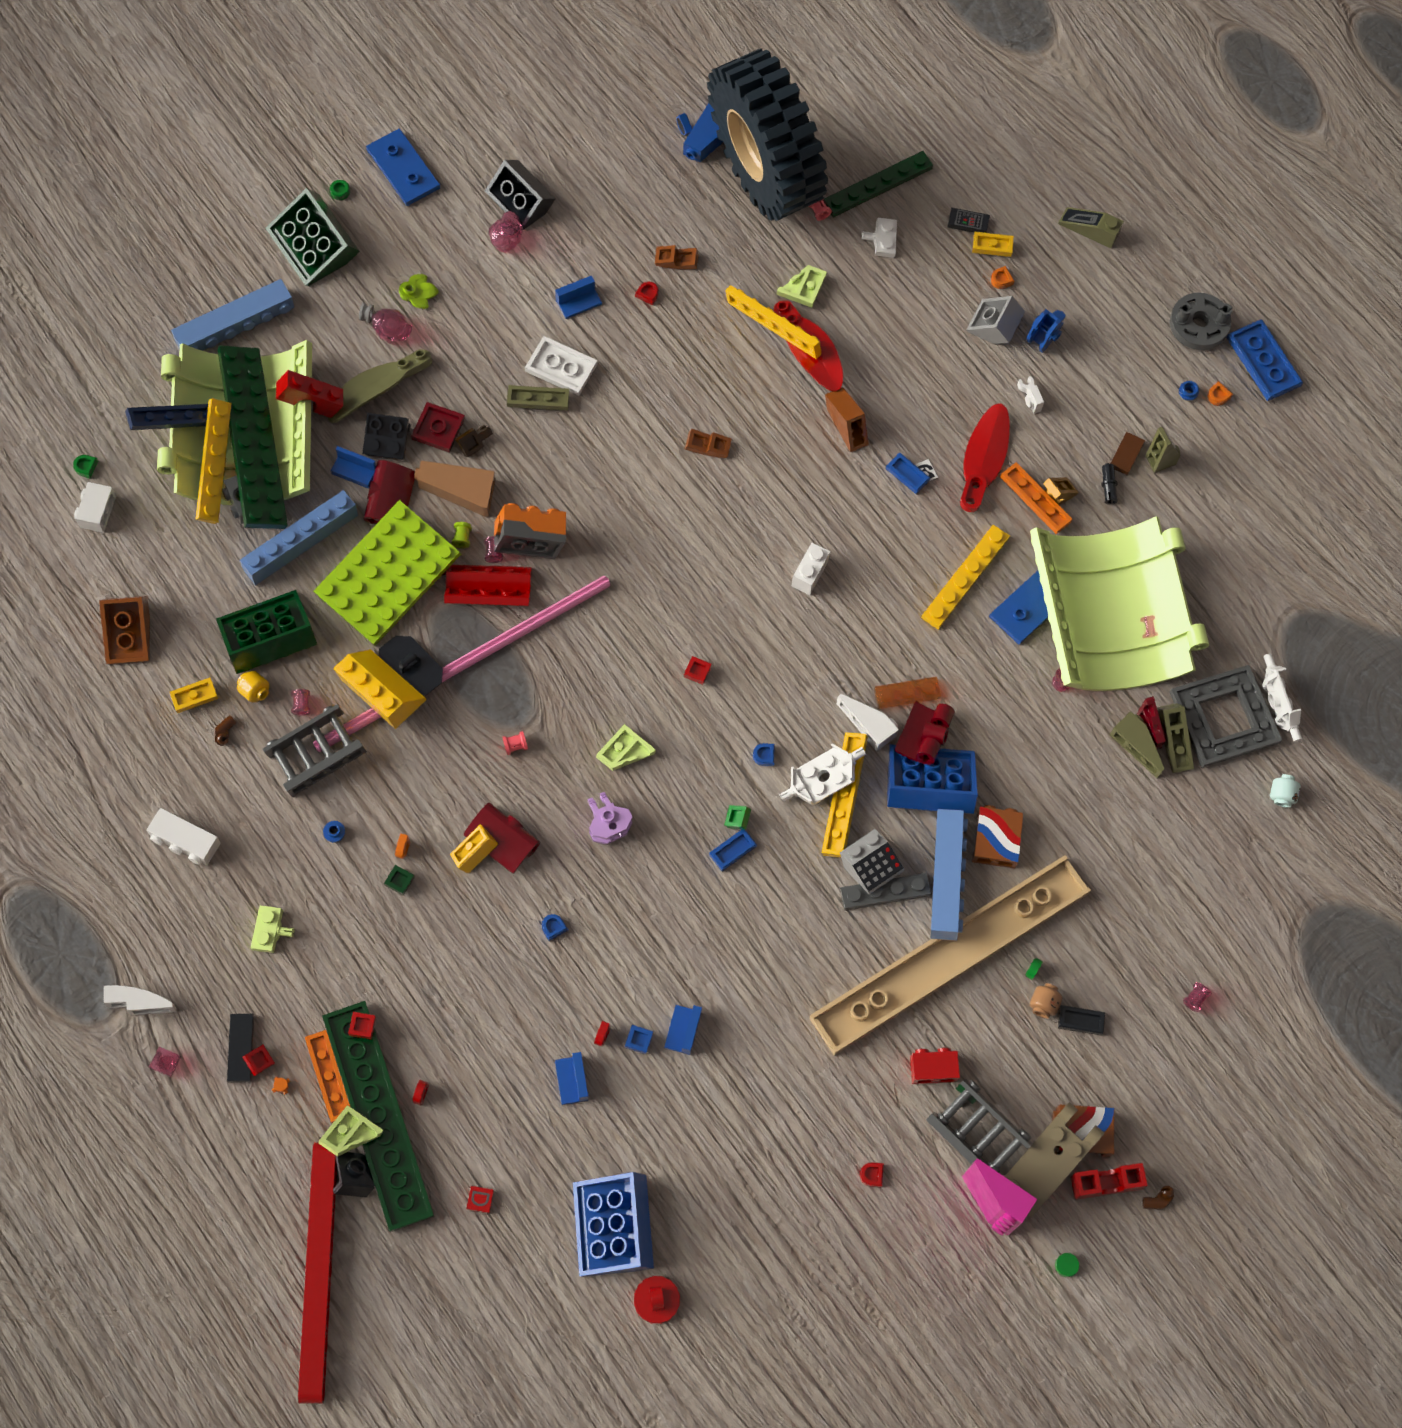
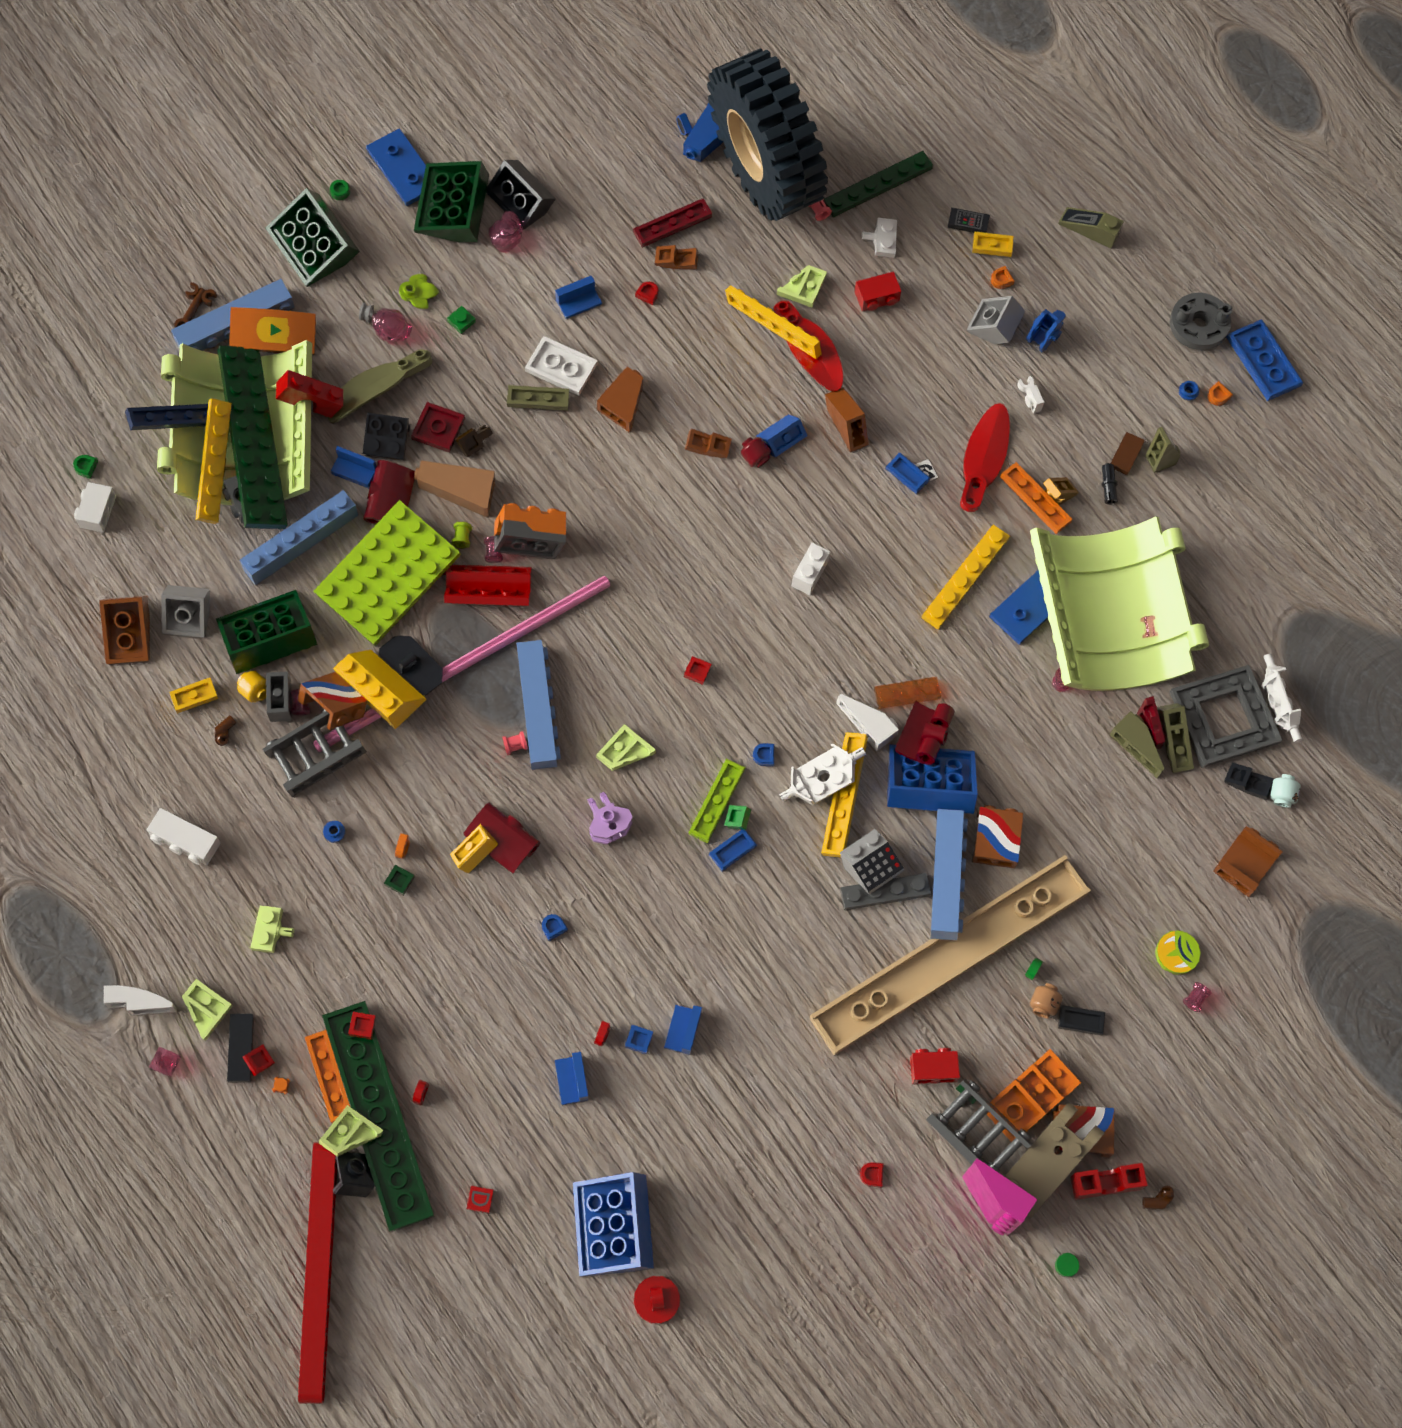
(185, 610): none -> light grey slope
(197, 297): none -> reddish brown bar
(205, 1007): none -> yellowish green wing
(270, 329): none -> orange slope
(279, 696): none -> dark grey brick
(335, 697): none -> dark orange panel
(452, 200): none -> dark green slope
(461, 319): none -> green plate
(537, 705): none -> medium blue brick
(622, 398): none -> dark orange slope
(672, 222): none -> dark red plate
(716, 801): none -> lime tile
(755, 452): none -> dark red head
(783, 434): none -> blue panel
(878, 291): none -> red brick
(1035, 1093): none -> orange slope
(1177, 952): none -> tile
(1247, 861): none -> dark orange panel
(1249, 782): none -> black slope

